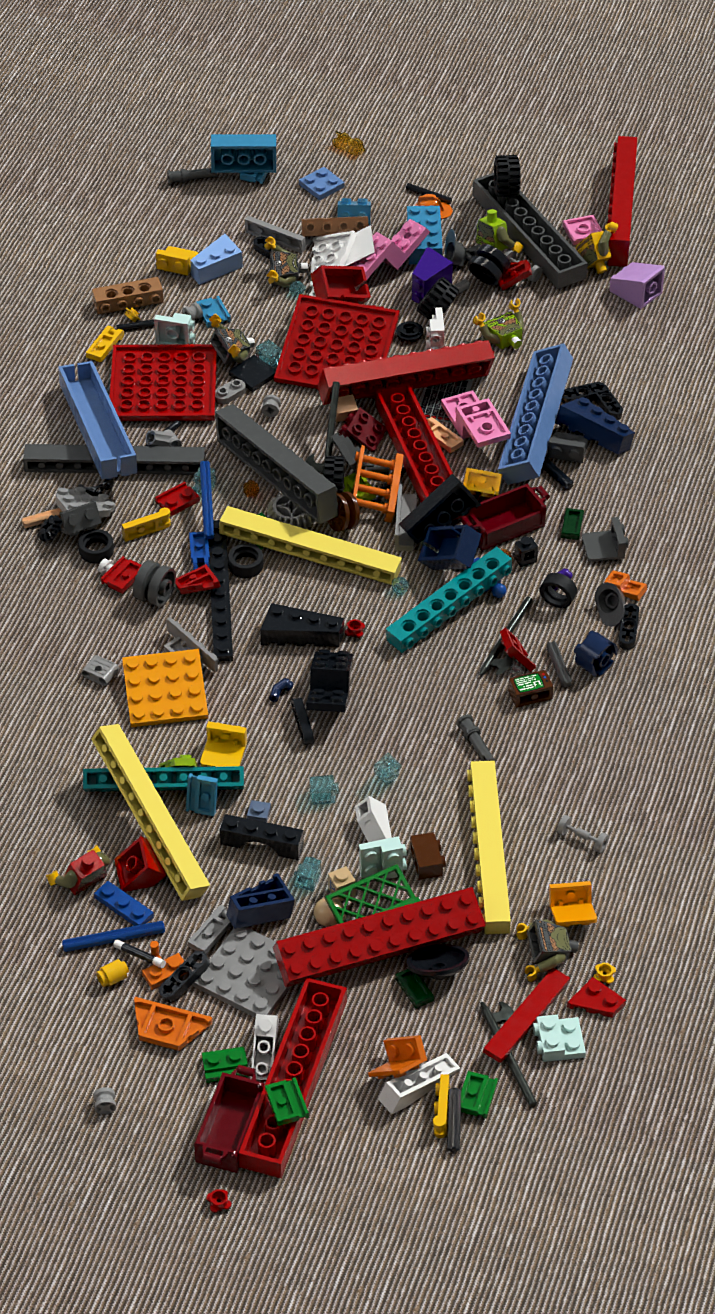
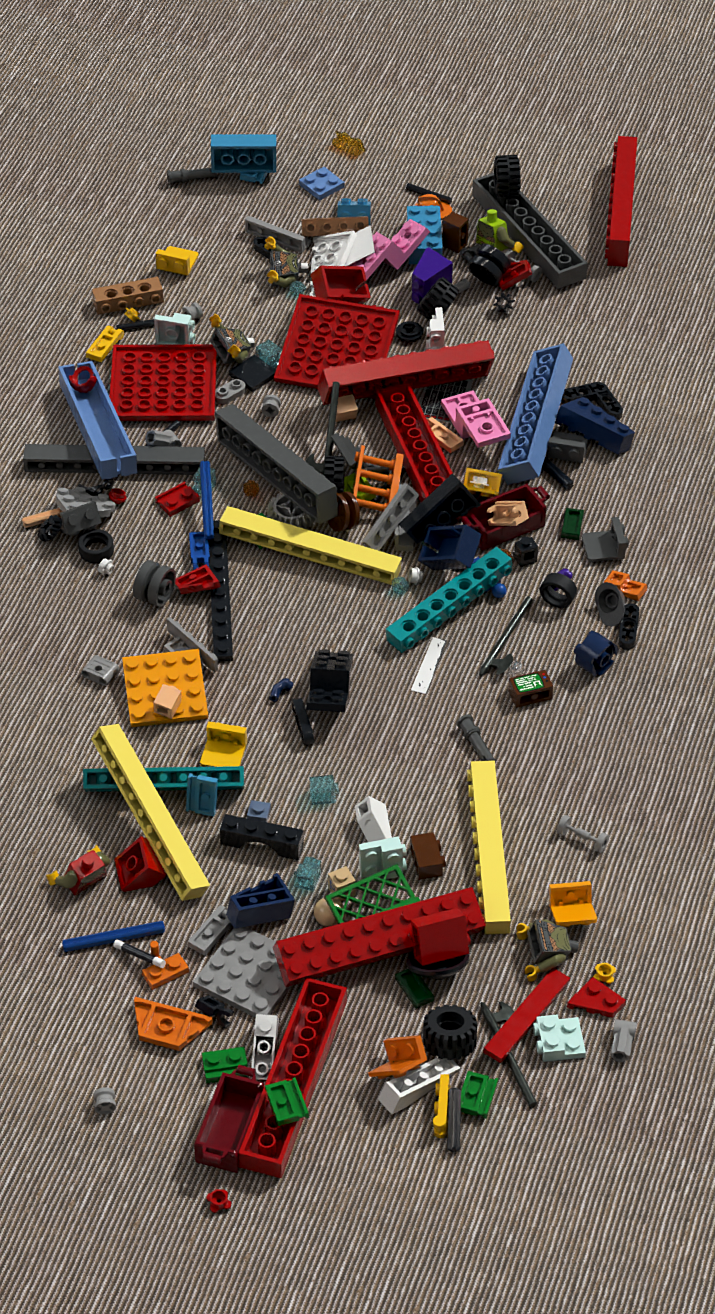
(85, 387): none -> red piece
(112, 973): yellow brick -> none
(117, 495): none -> red plate
(121, 574): red plate -> none
(123, 904): blue plate -> none
(146, 525): yellow plate -> none
(167, 701): none -> light nougat brick
(177, 991): black beam -> none
(183, 761): lime wing -> none
(211, 307): dark azure plate -> none
(211, 1007): none -> black plate
(216, 260): light blue wedge -> none
(245, 550): black tyre -> none
(301, 627): black wedge -> none
(355, 628): red plate -> none
(363, 429): dark red bracket -> none
(387, 768): clear light blue brick -> none
(390, 517): none -> light grey panel
(415, 575): none -> white plate
(429, 665): none -> white sticker
(440, 936): none -> red brick
(449, 1032): none -> black tyre
(454, 250): dark grey piece -> none
(455, 232): none -> reddish brown brick
(479, 482): none -> white plate
(500, 299): none -> black gear
(503, 330): torso -> none
(508, 513): none -> light nougat hinge
(515, 649): red wing -> none
(559, 664): dark grey axle -> none
(580, 228): bright pink tile -> none
(596, 248): torso -> none
(623, 1036): none -> light grey piece
(638, 283): lavender slope -> none

